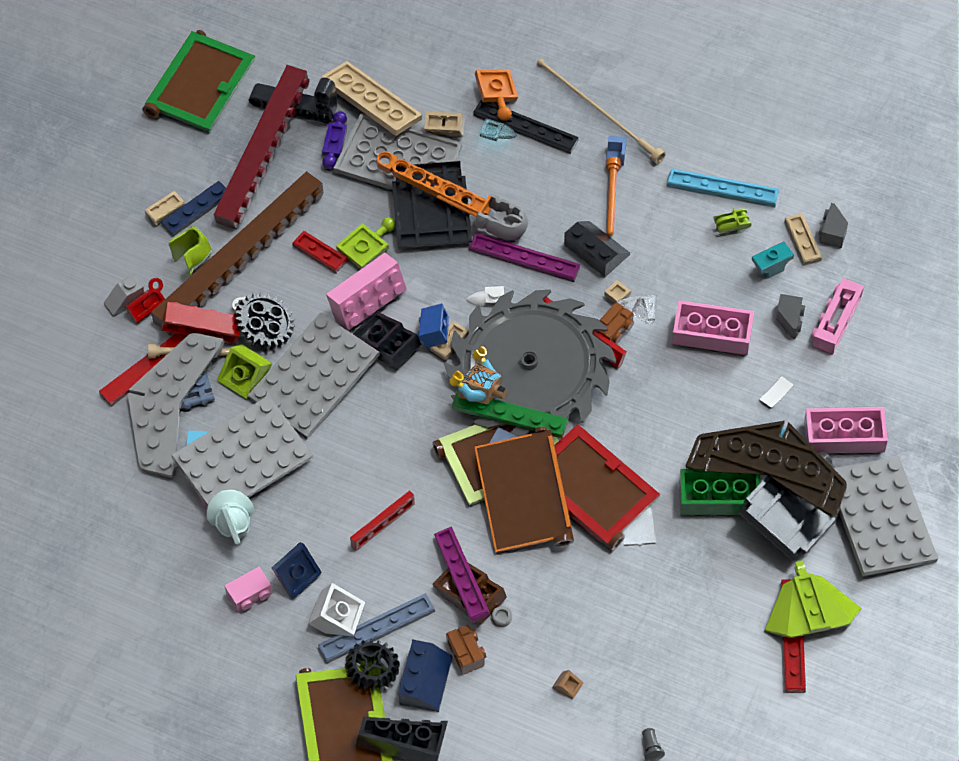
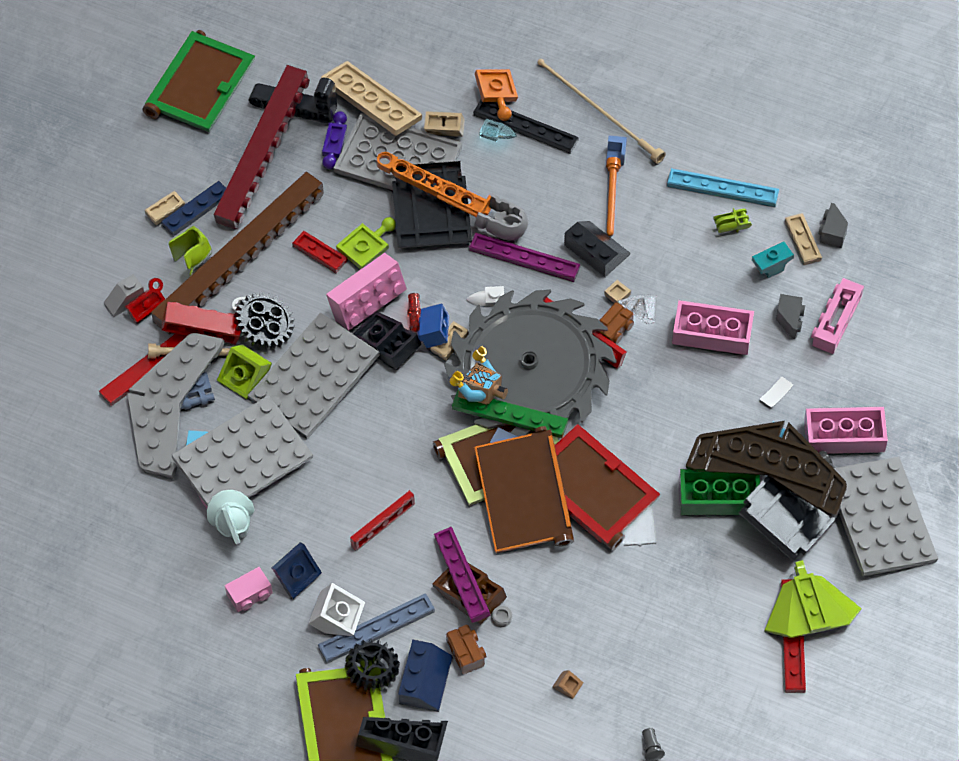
(414, 311): none -> clear red pin

